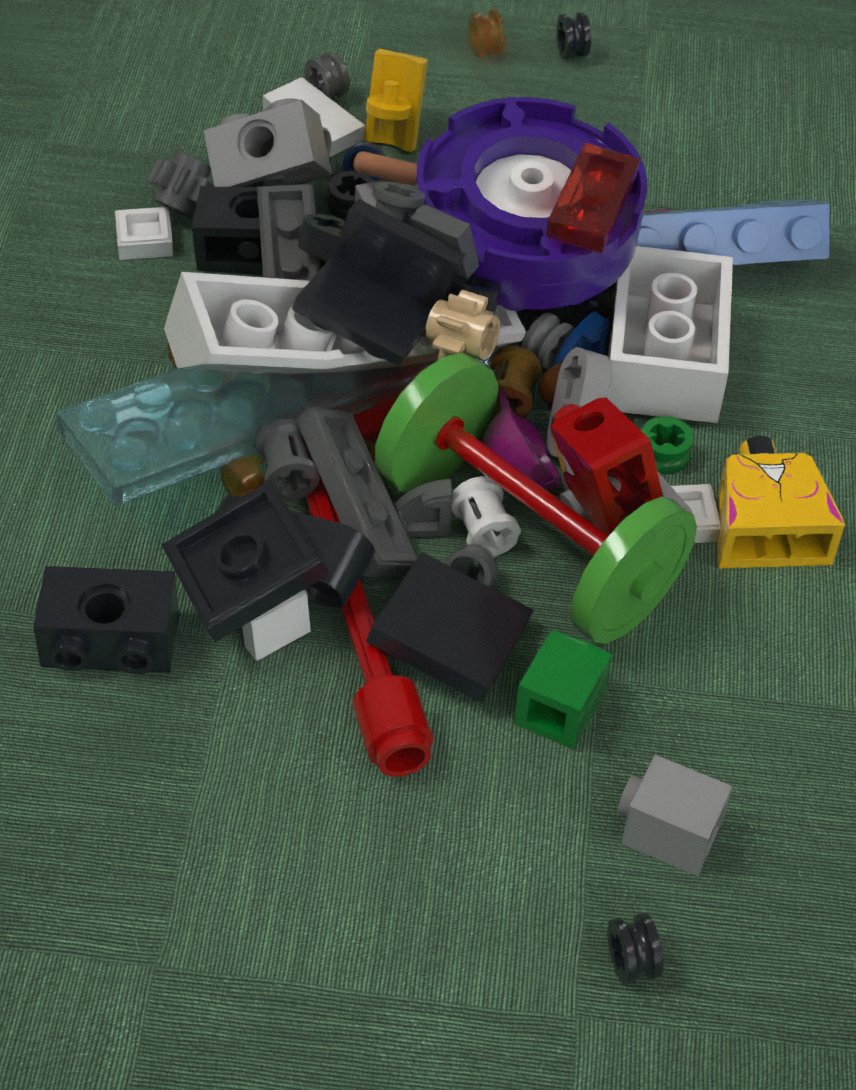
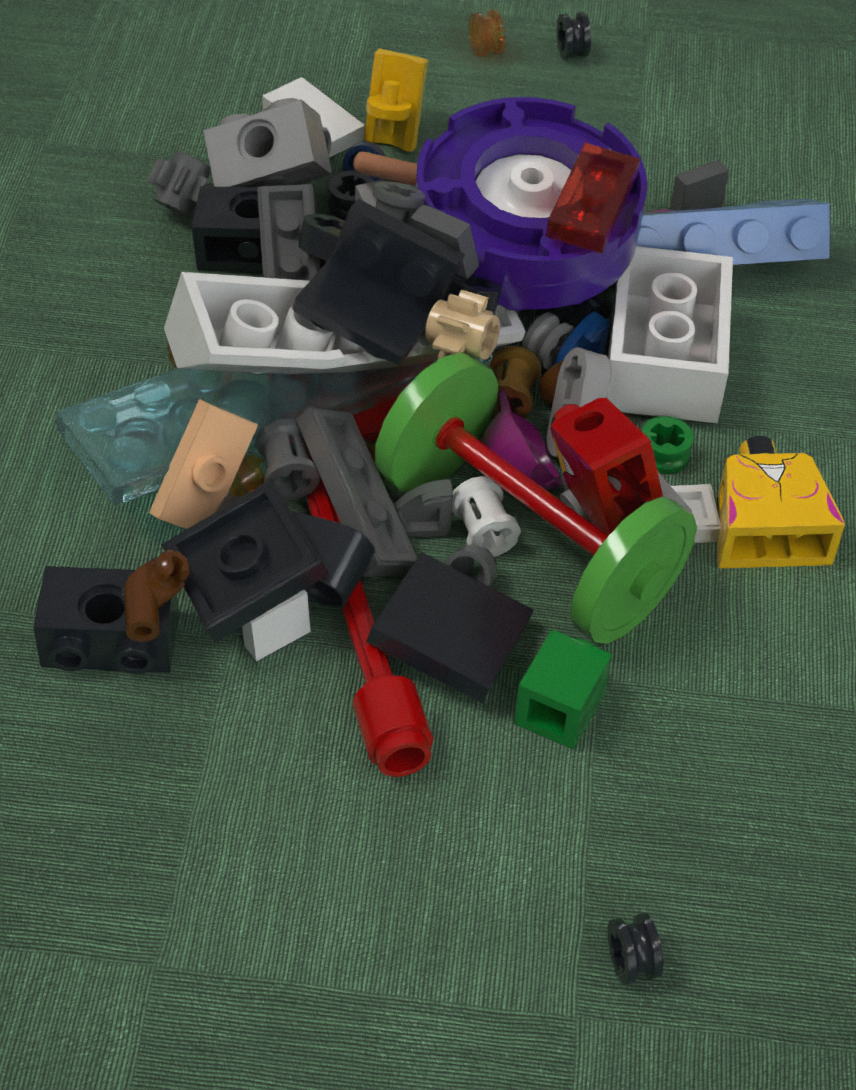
(144, 233): white tile -> none
(149, 590): none -> reddish brown arm
(203, 465): none -> light nougat plate
(328, 74): dark grey bush -> none
(673, 814): light grey brick -> none
(700, 187): none -> dark grey tile

